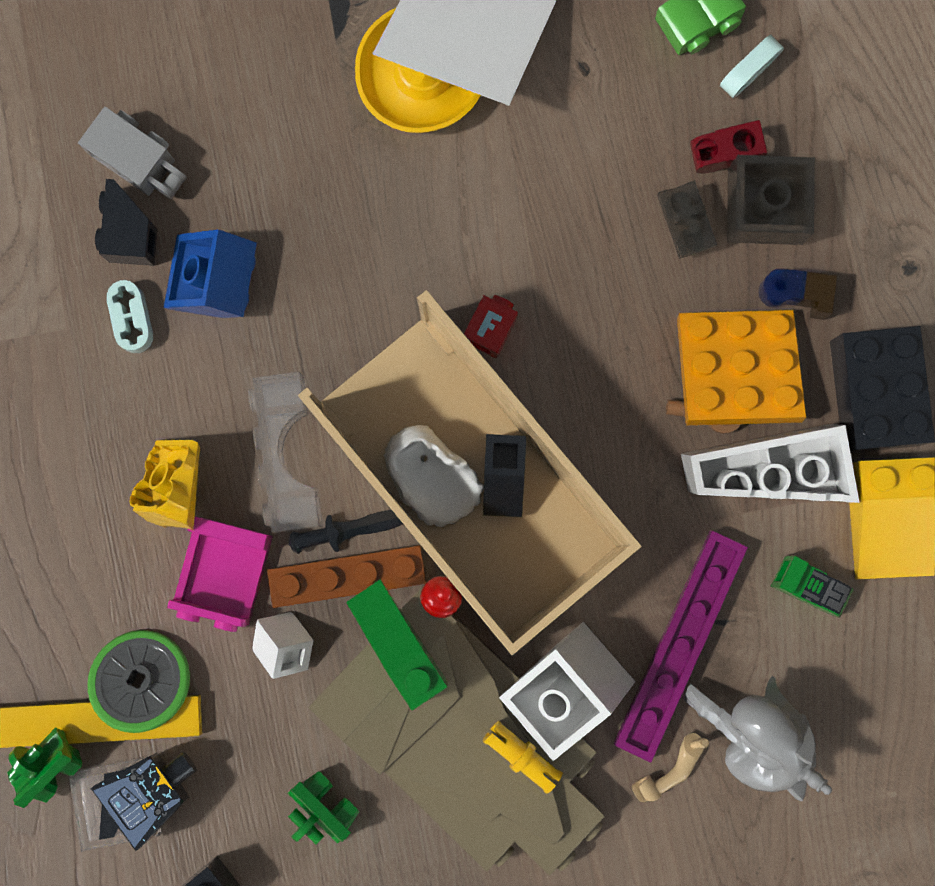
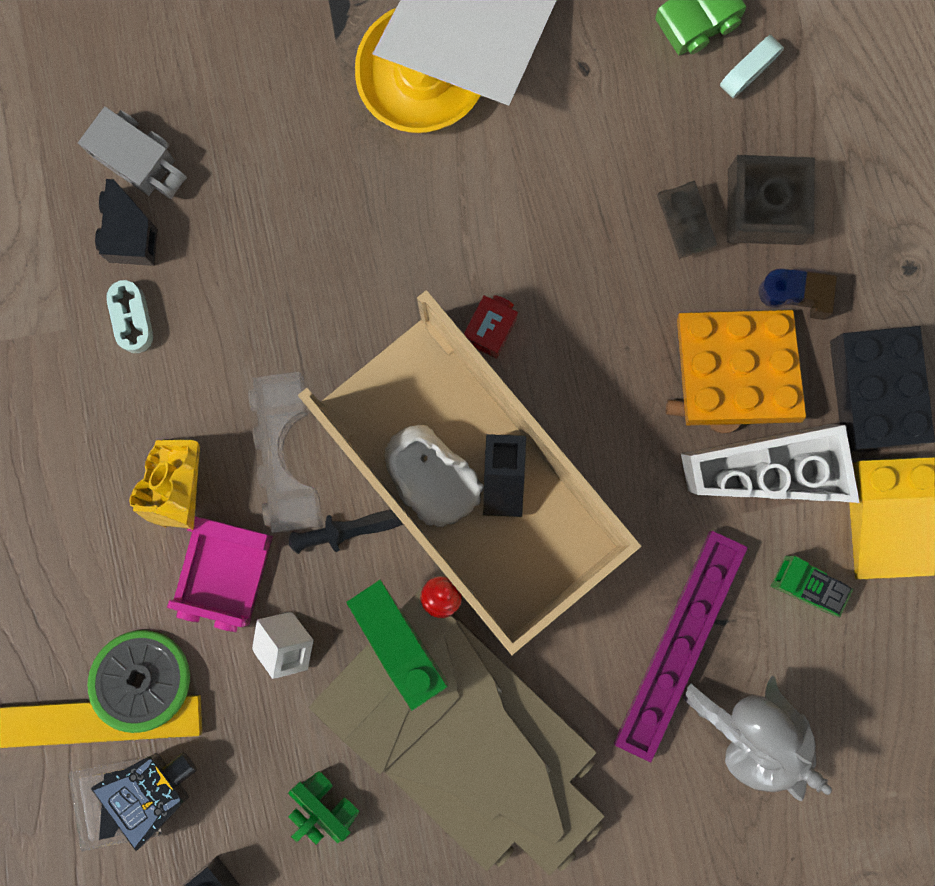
(36, 768): green hips -> none
(211, 274): blue slope -> none
(345, 576): dark orange plate -> none
(522, 757): yellow pin -> none
(568, 691): white slope -> none
(690, 751): tan piece -> none
(718, 149): dark red leg -> none

